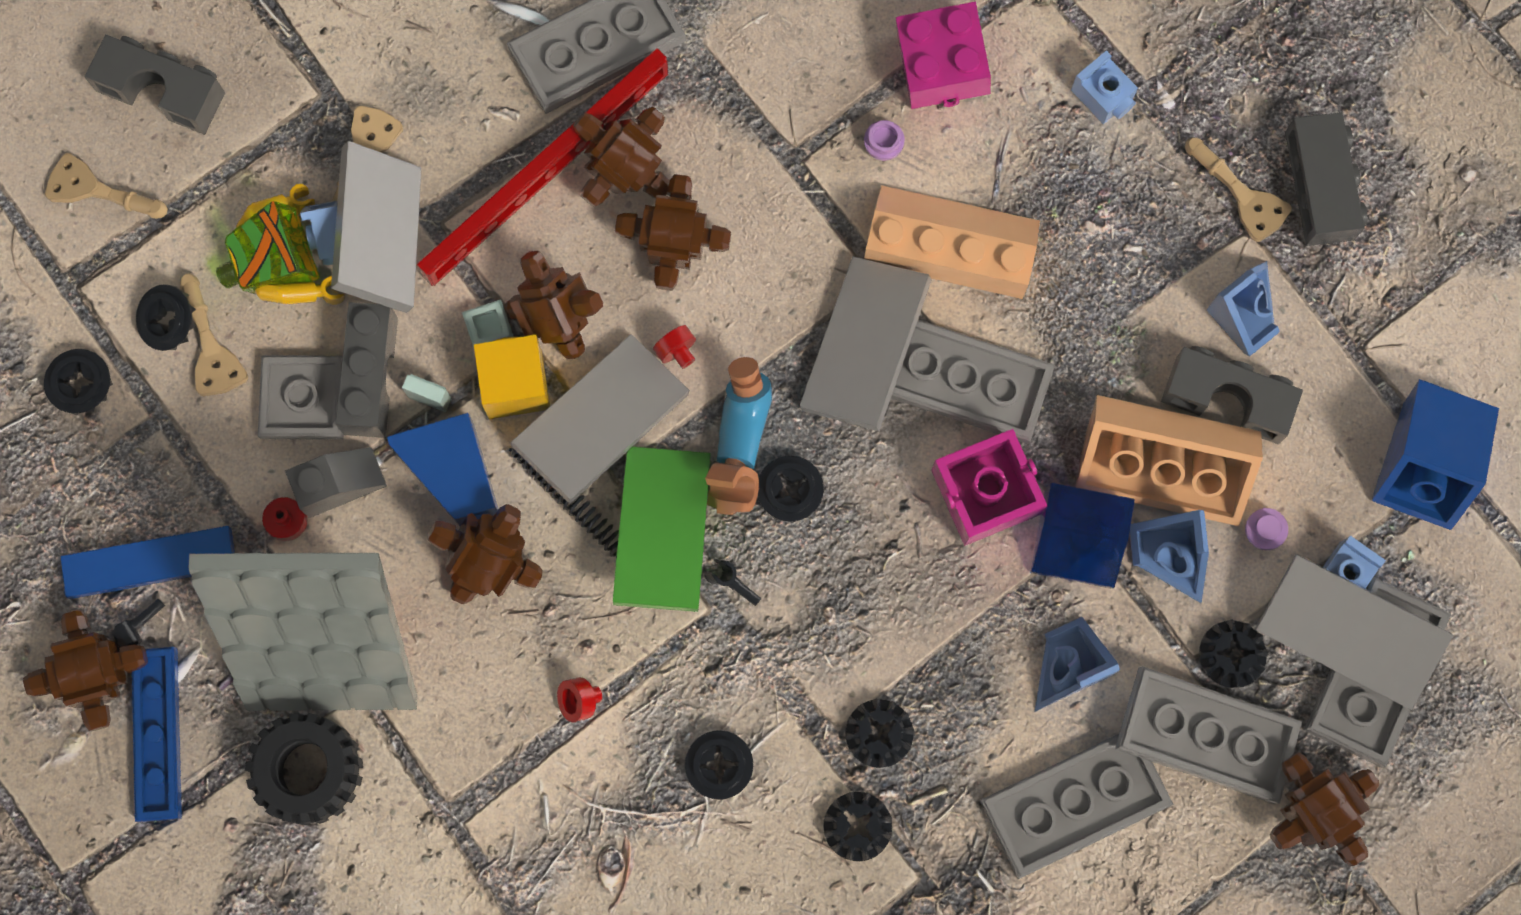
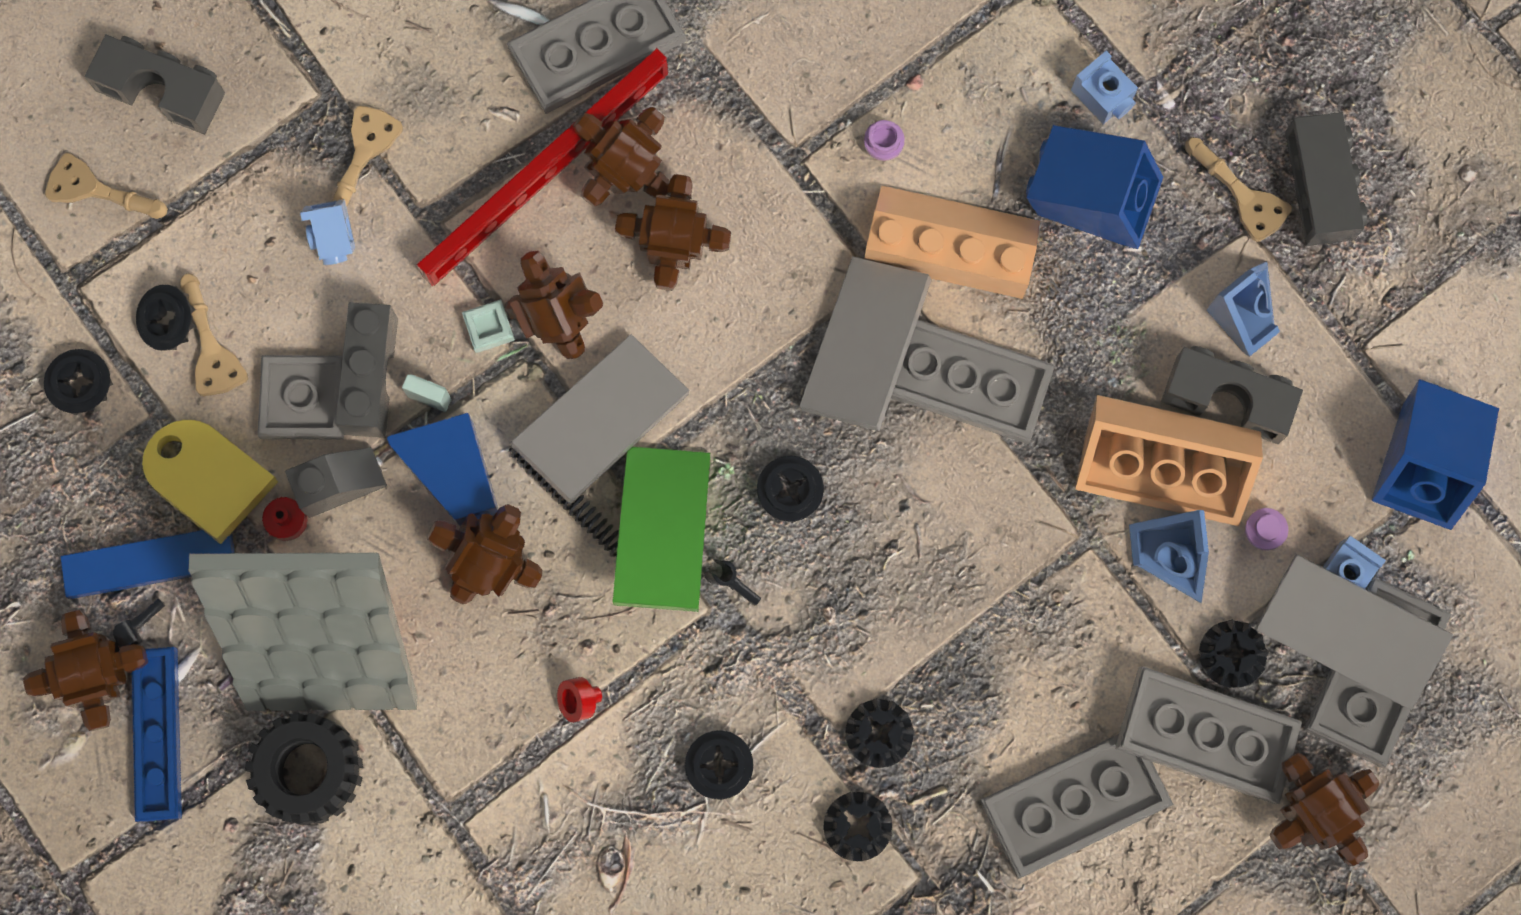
(208, 478): none -> light yellow tile
(273, 254): torso -> none
(376, 227): light grey tile -> none
(511, 376): yellow head -> none
(676, 346): red tile -> none
(742, 424): piece -> none
(943, 55): dark pink brick -> none
(989, 487): dark pink brick -> none
(1072, 662): medium blue slope -> none
(1082, 535): clear blue slope -> none
(1096, 184): none -> blue slope

